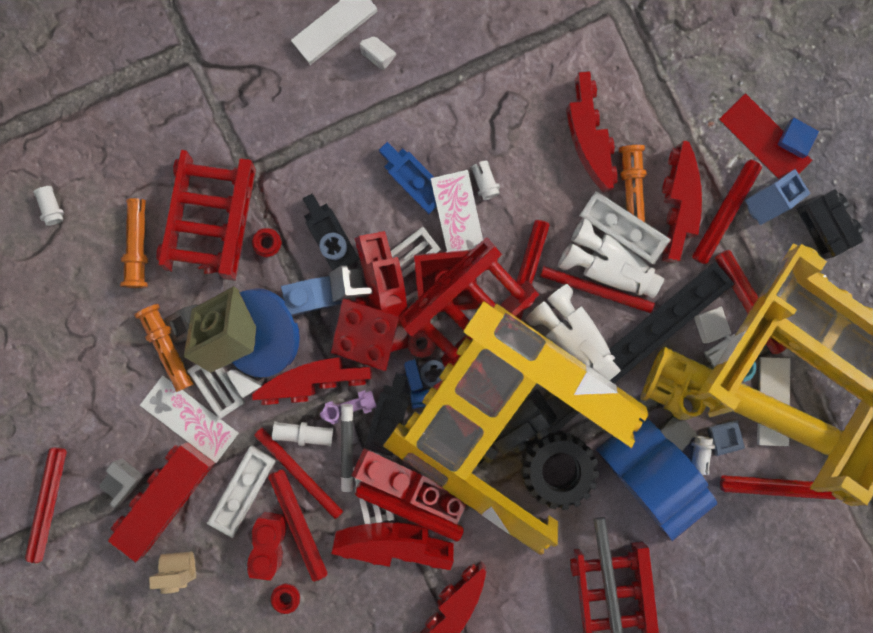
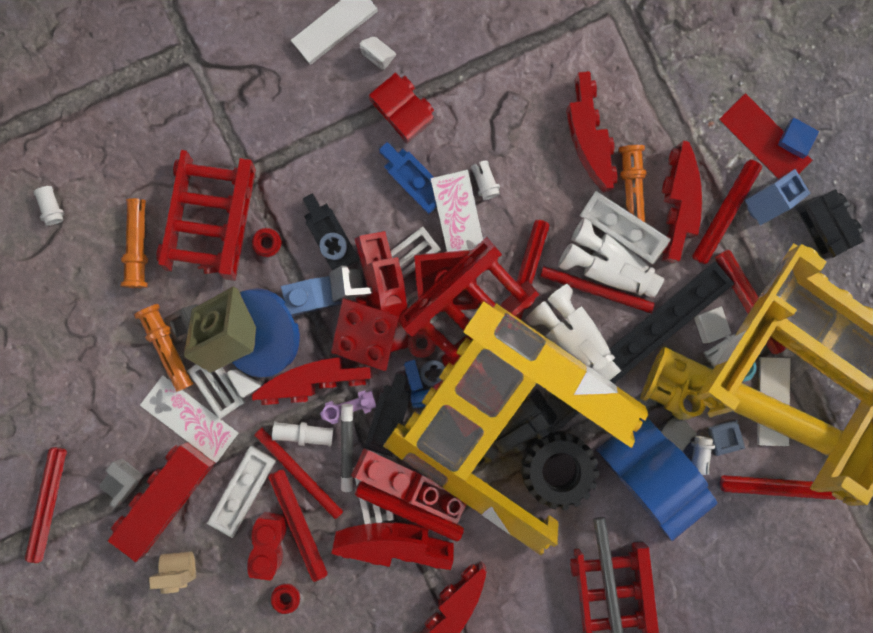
(402, 107): none -> red brick

